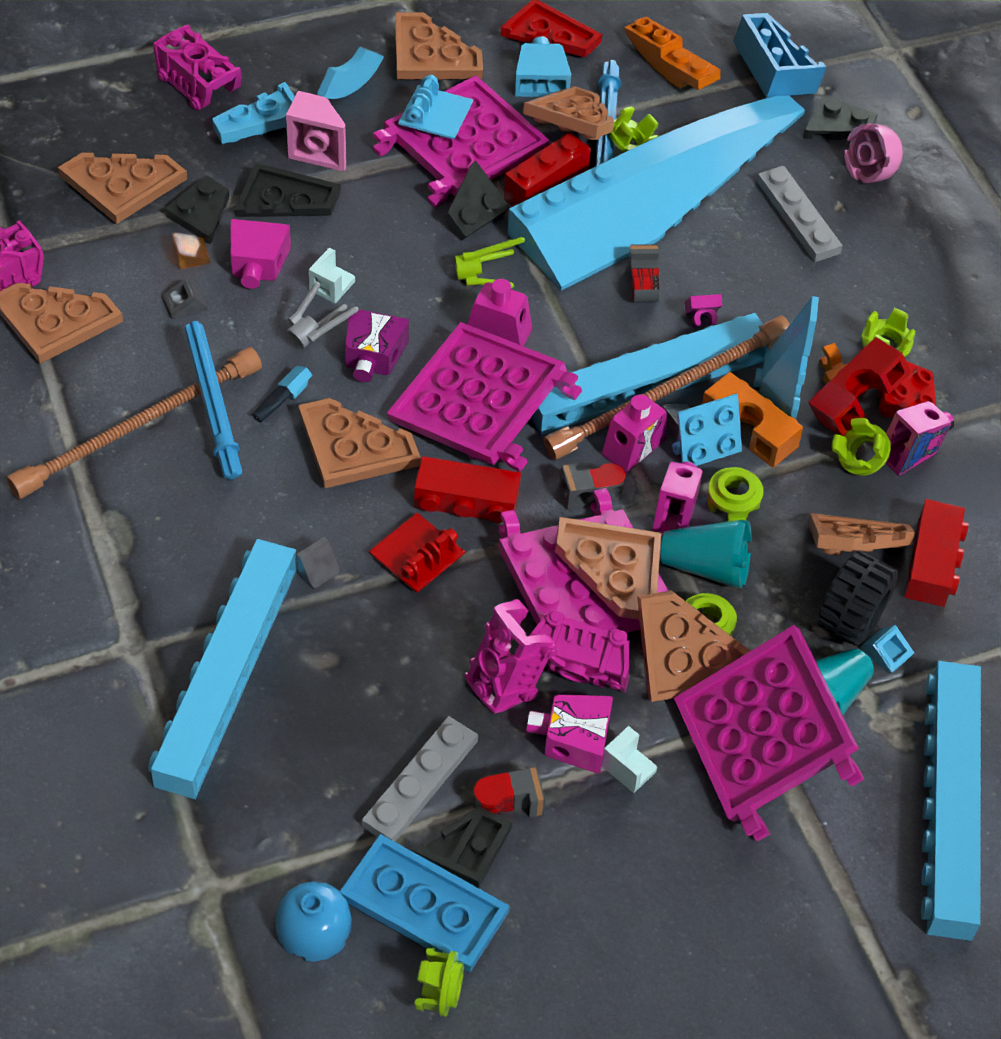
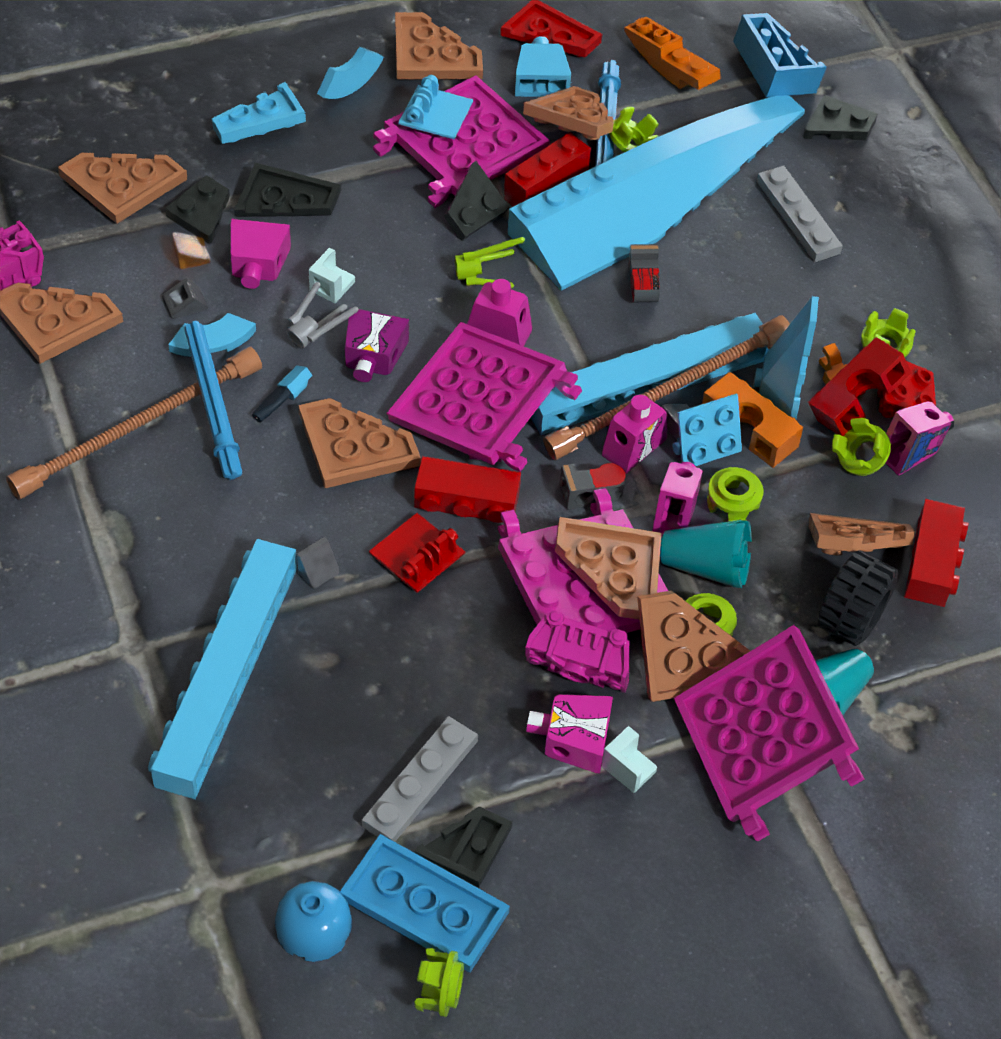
(183, 66): dark pink piece -> none
(221, 335): none -> medium azure tile
(316, 132): bright pink slope -> none
(511, 792): leg -> none
(512, 675): dark pink piece -> none
(703, 305): dark pink tile -> none
(873, 153): bright pink cylinder -> none
(888, 648): medium azure slope -> none
(953, 801): medium azure brick -> none

